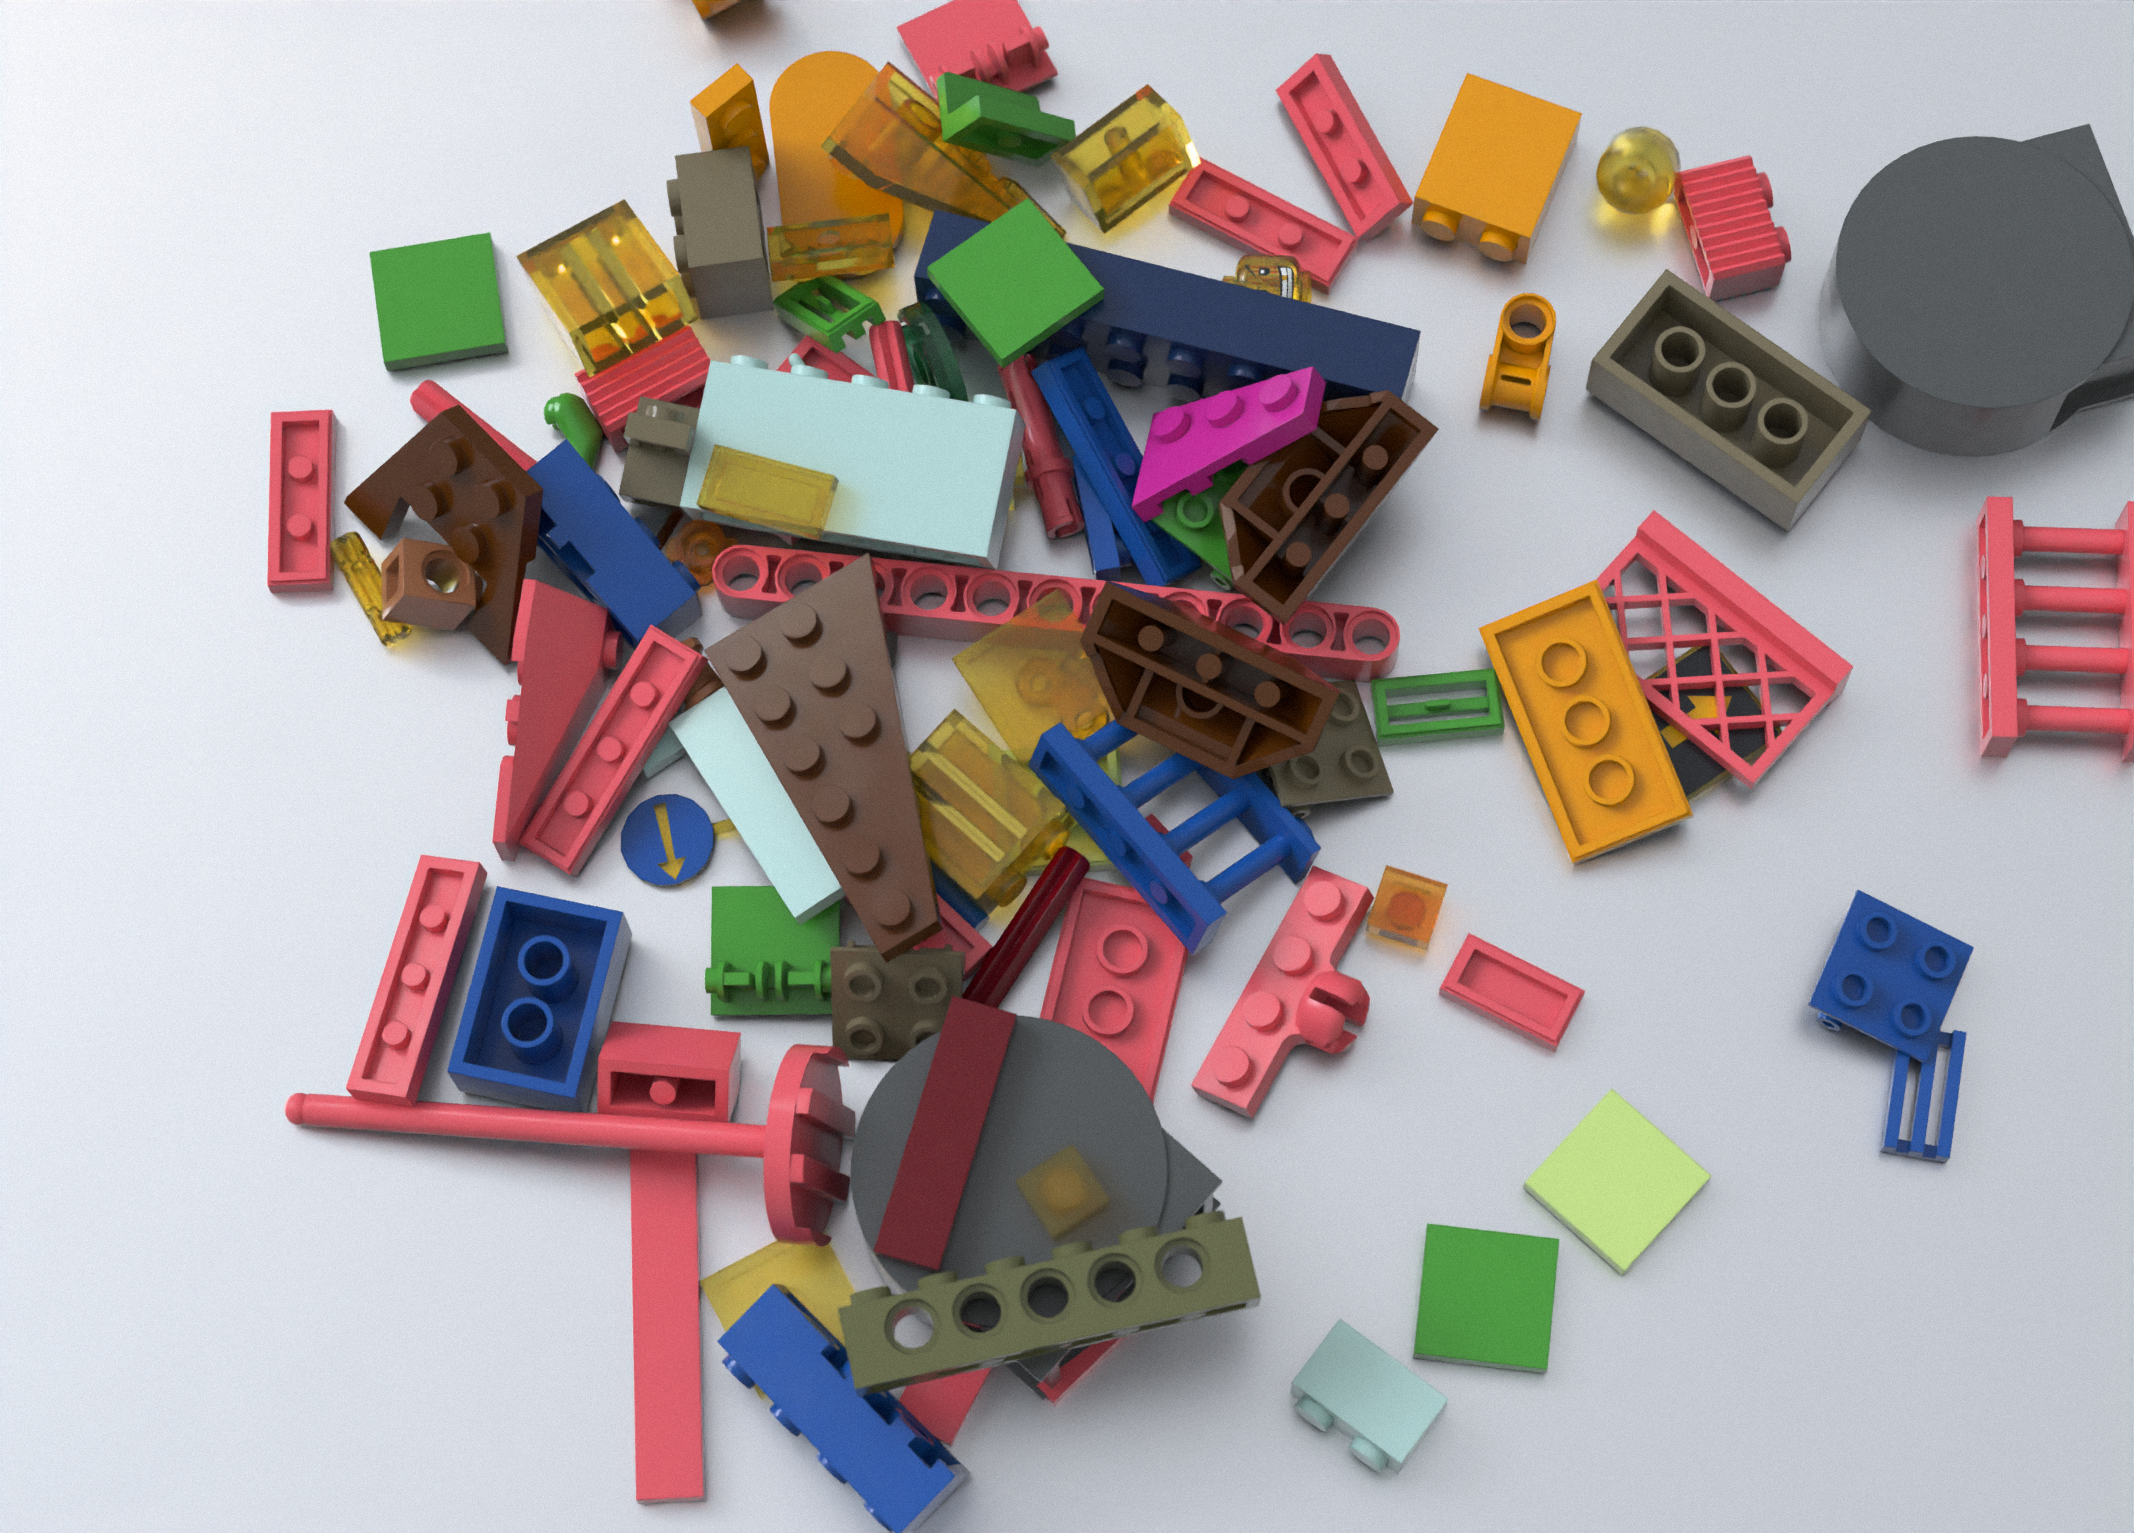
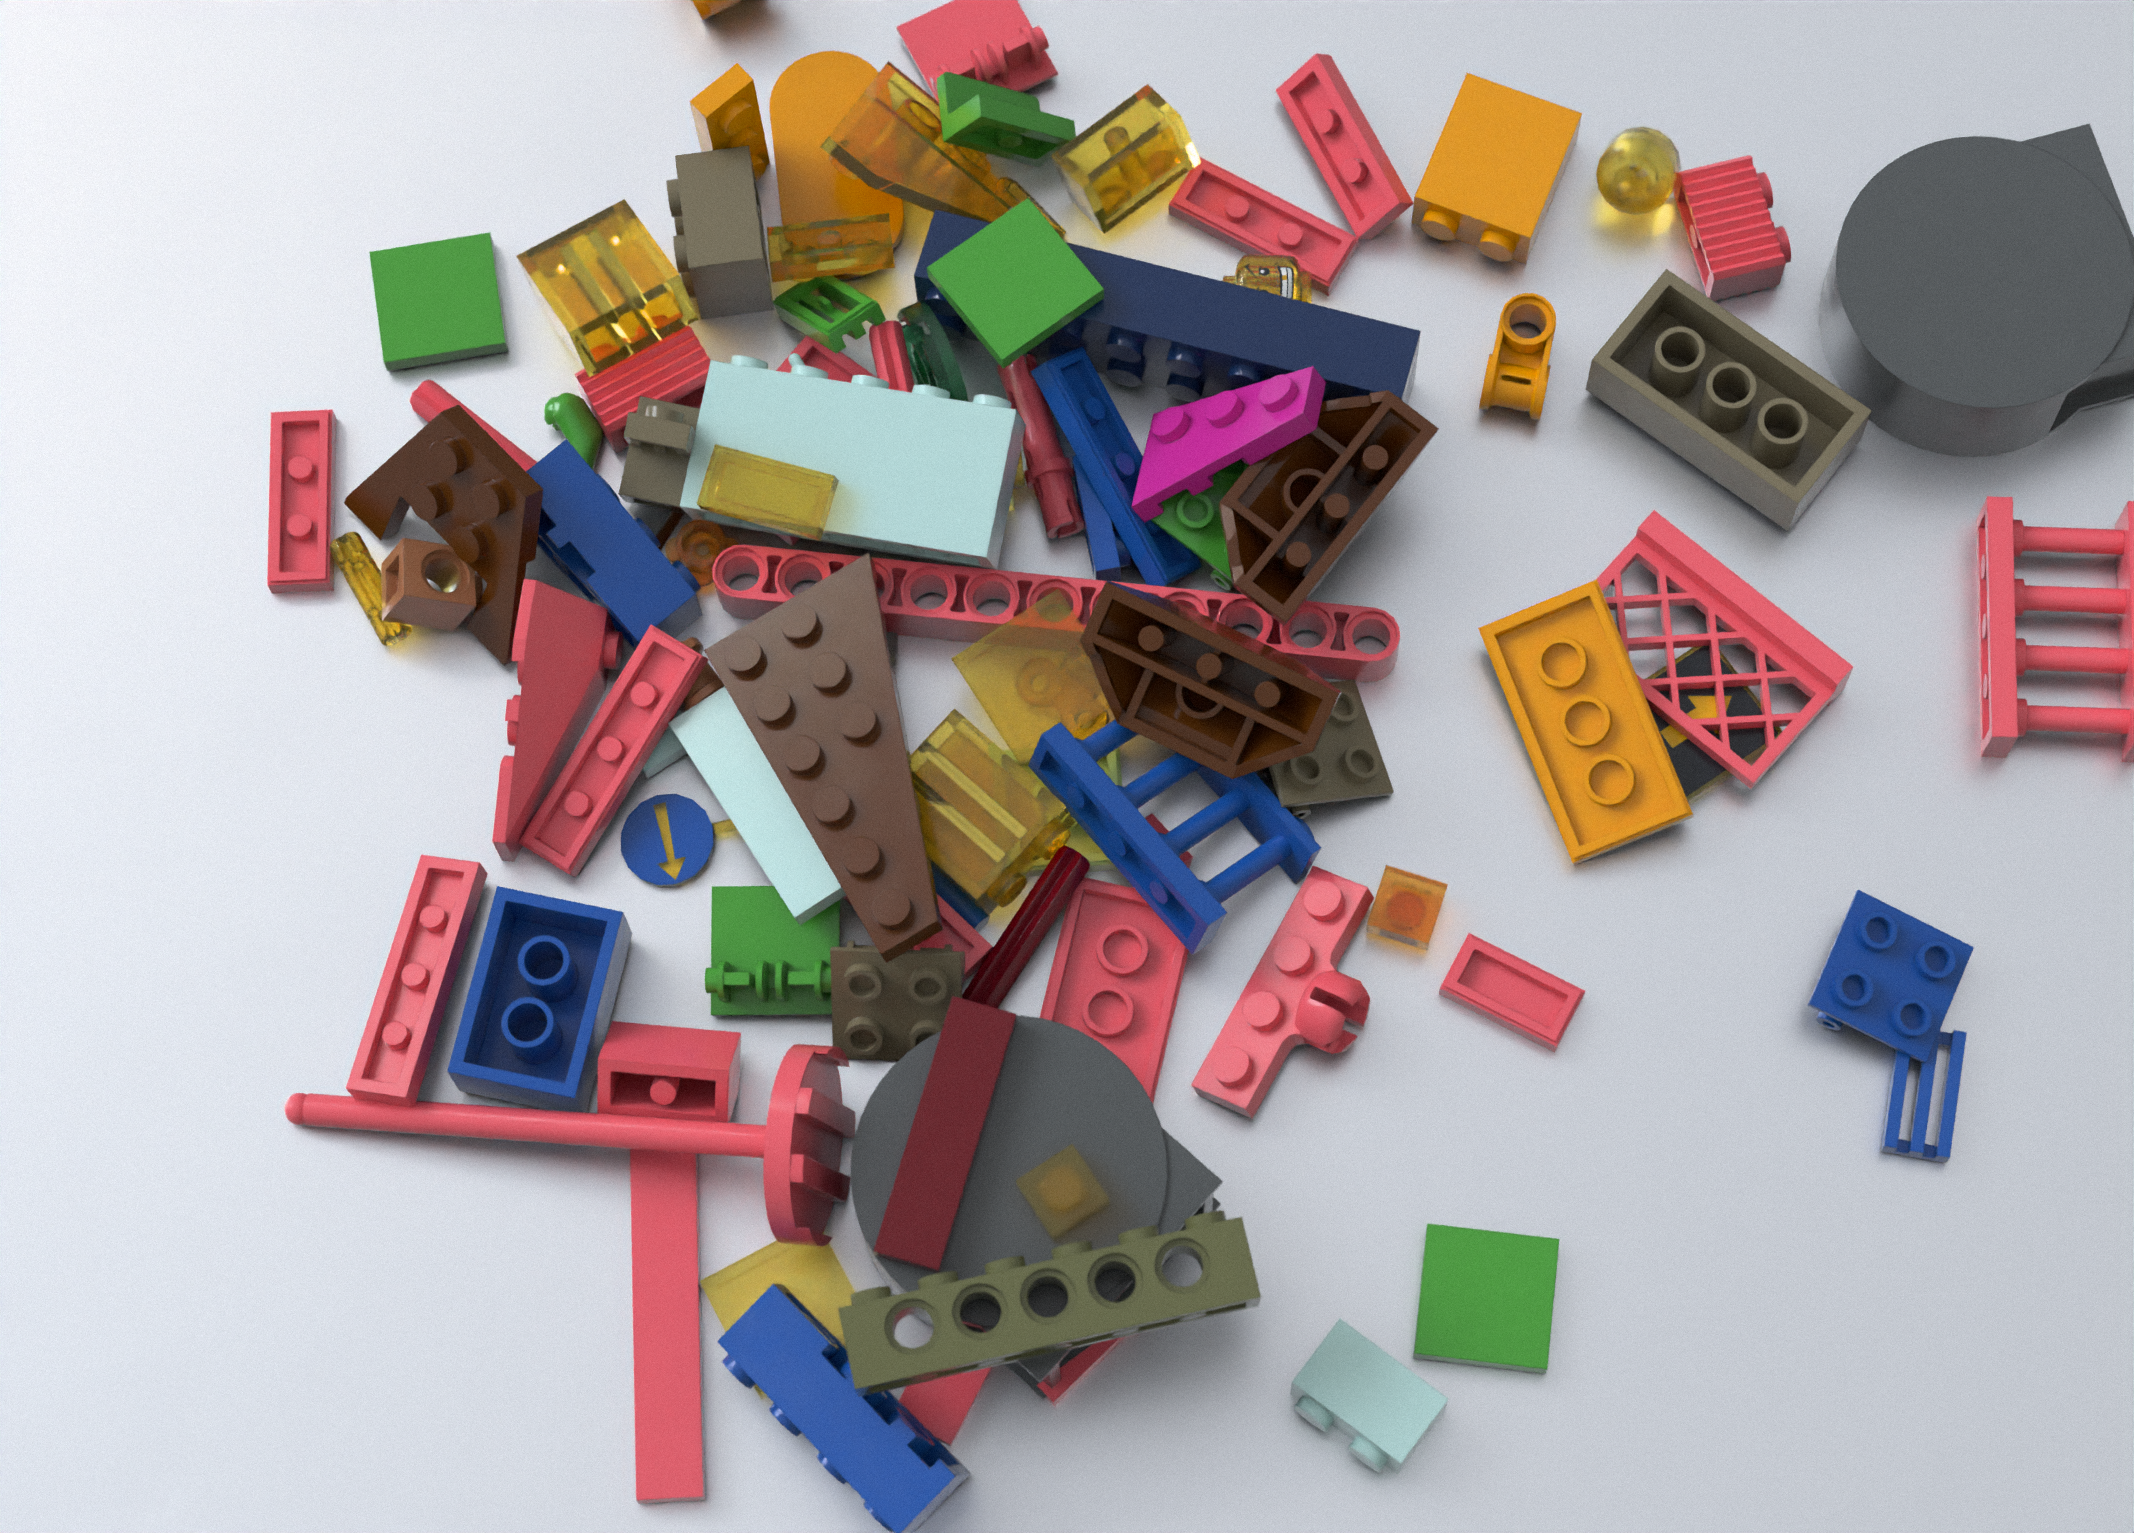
(1437, 730): bright green tile -> none
(1617, 1181): yellowish green tile -> none

